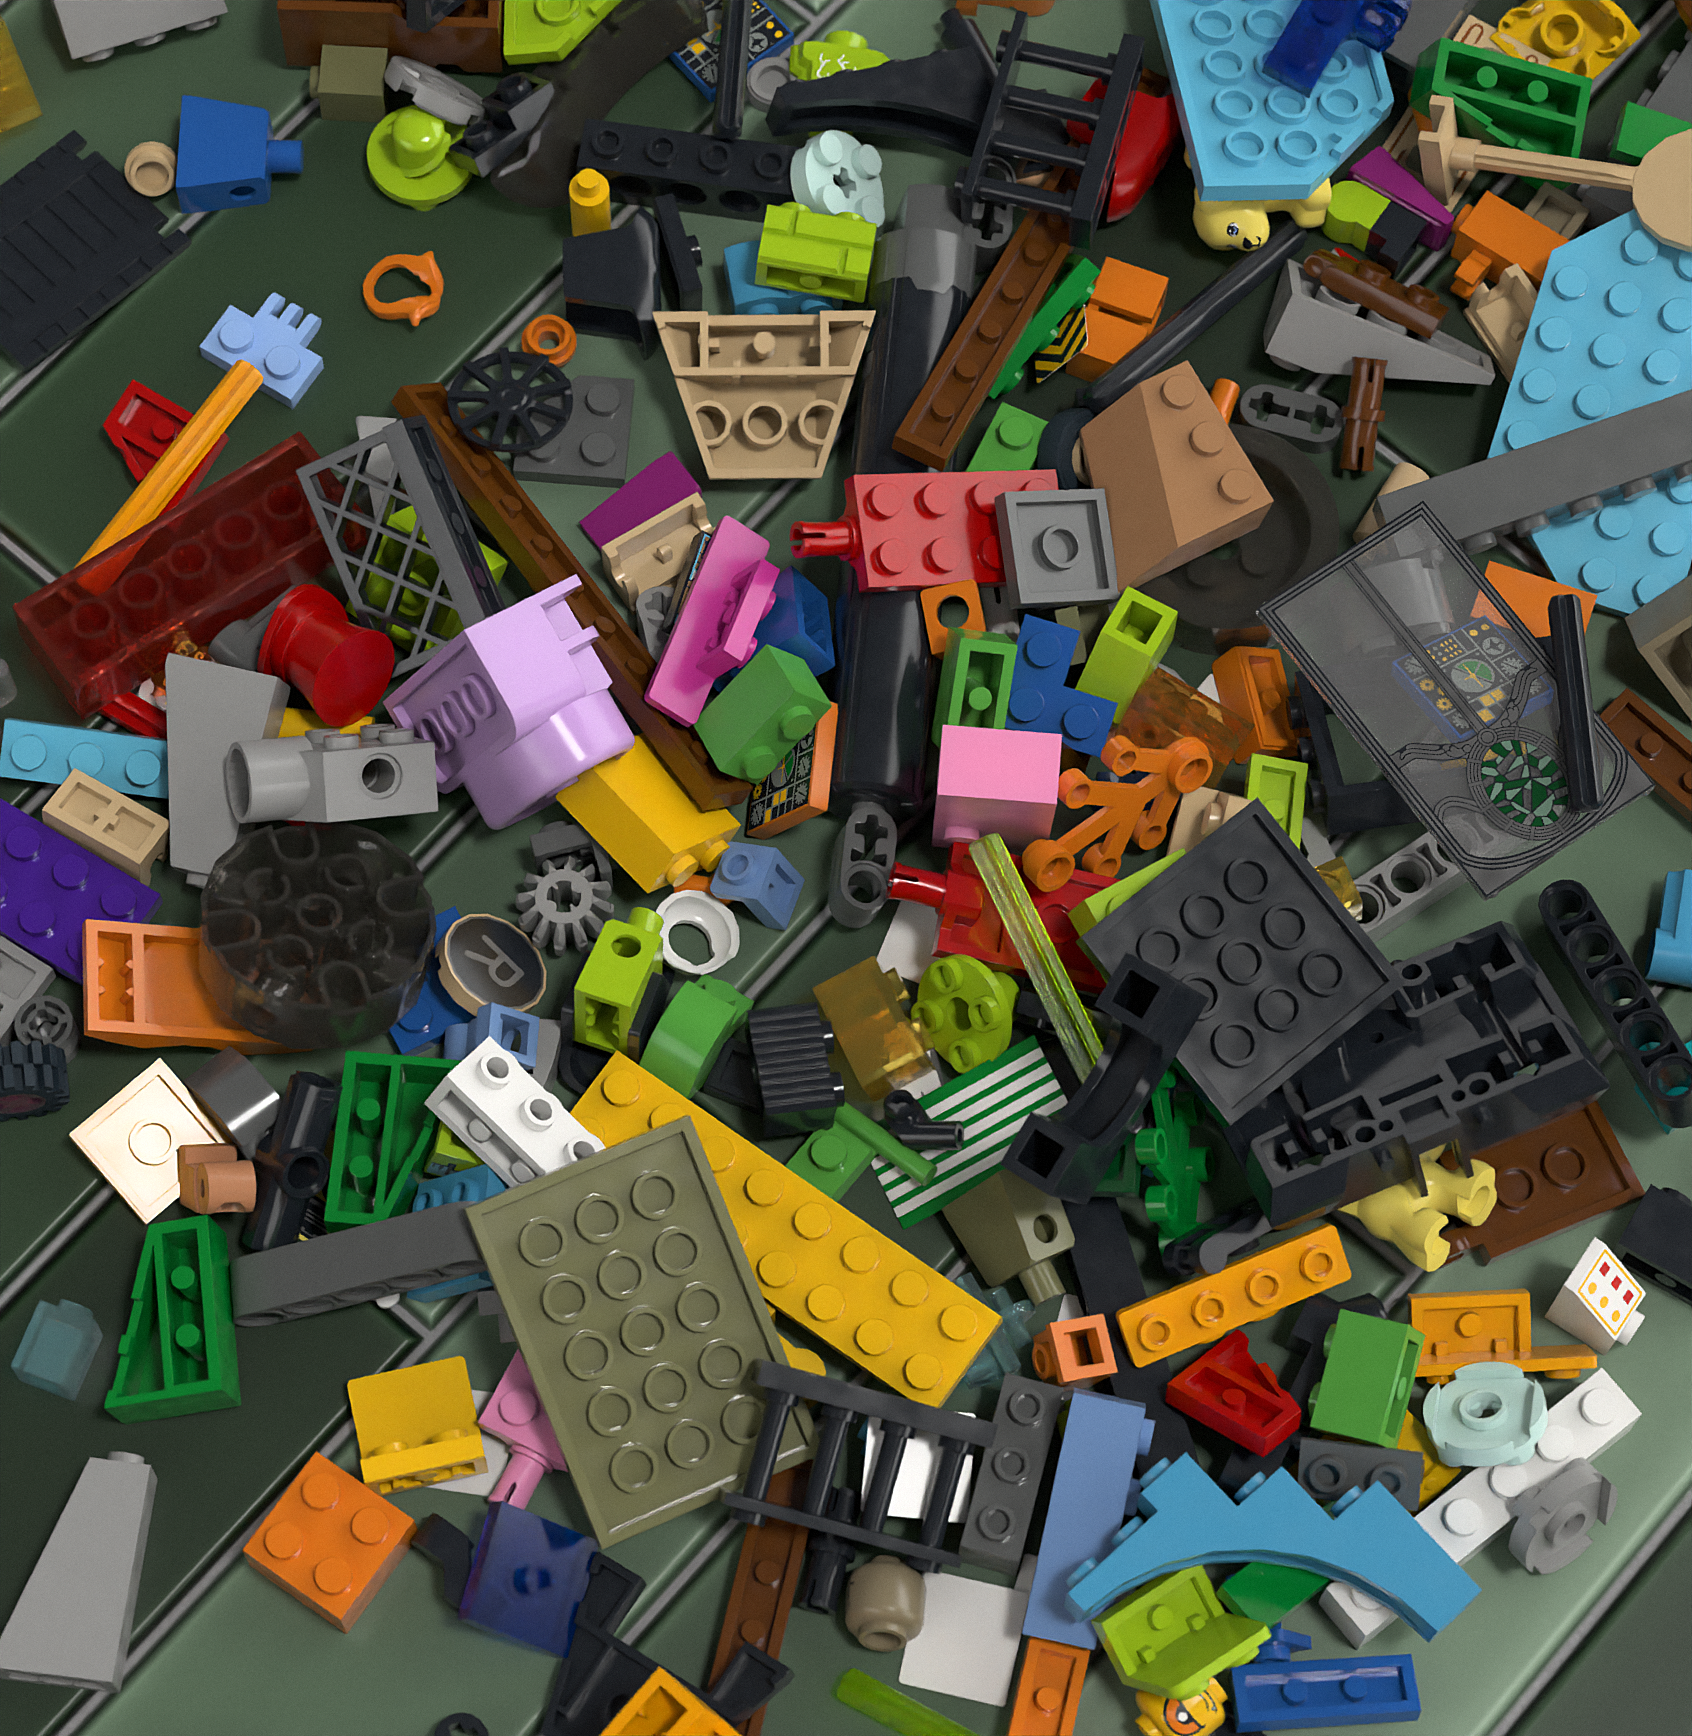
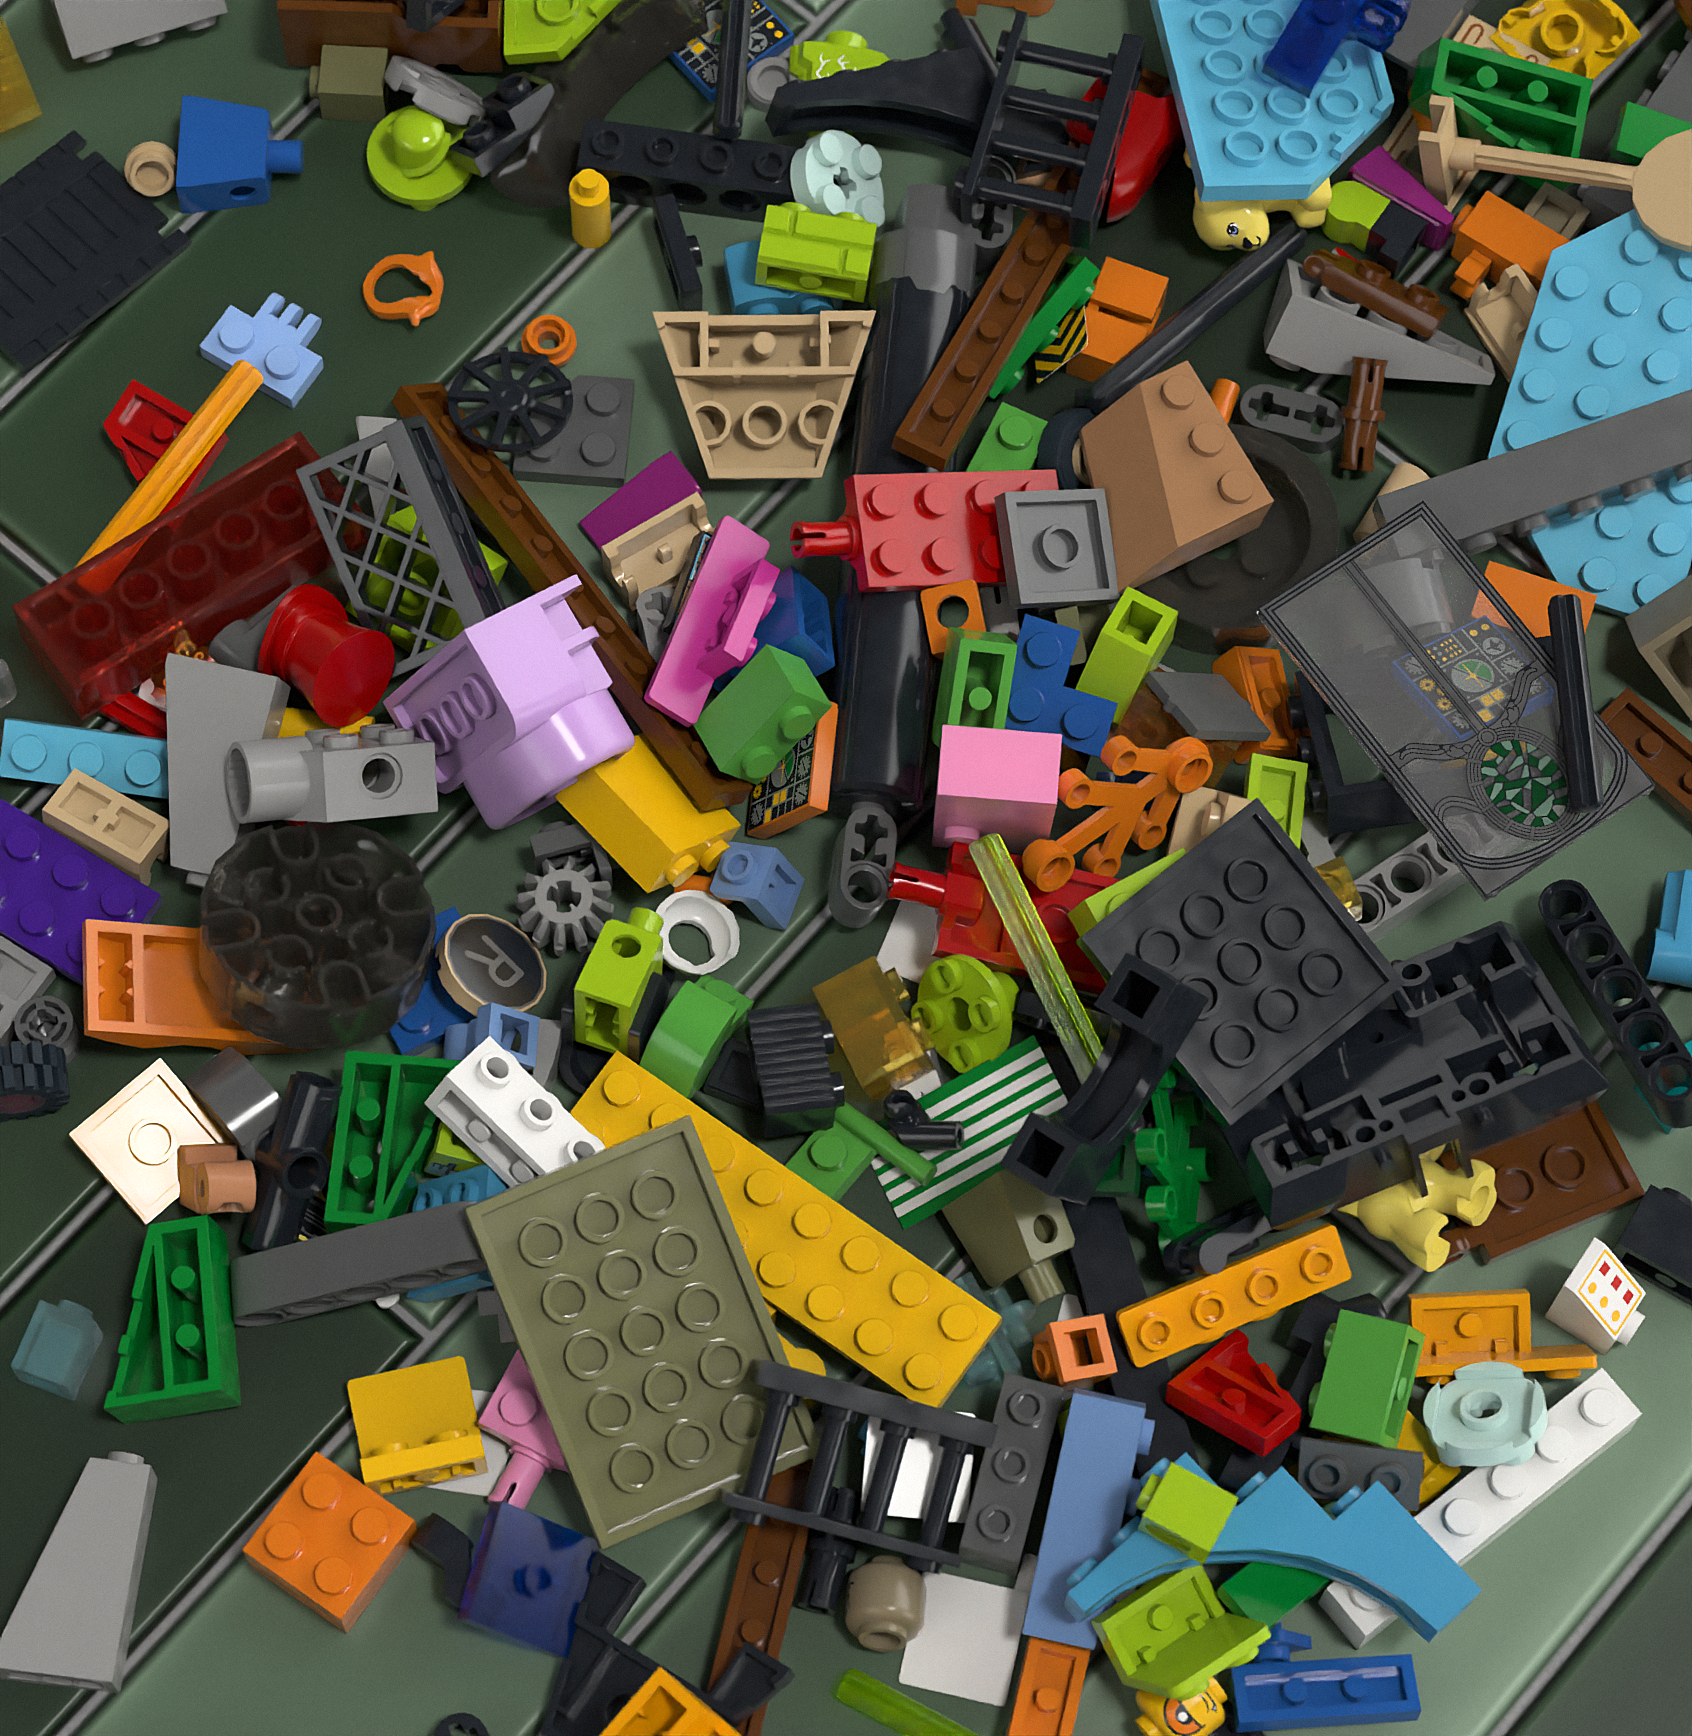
(615, 283): black piece -> none
(1184, 1511): none -> lime brick
(1207, 706): none -> dark grey piece
(1559, 1515): light grey plate -> none

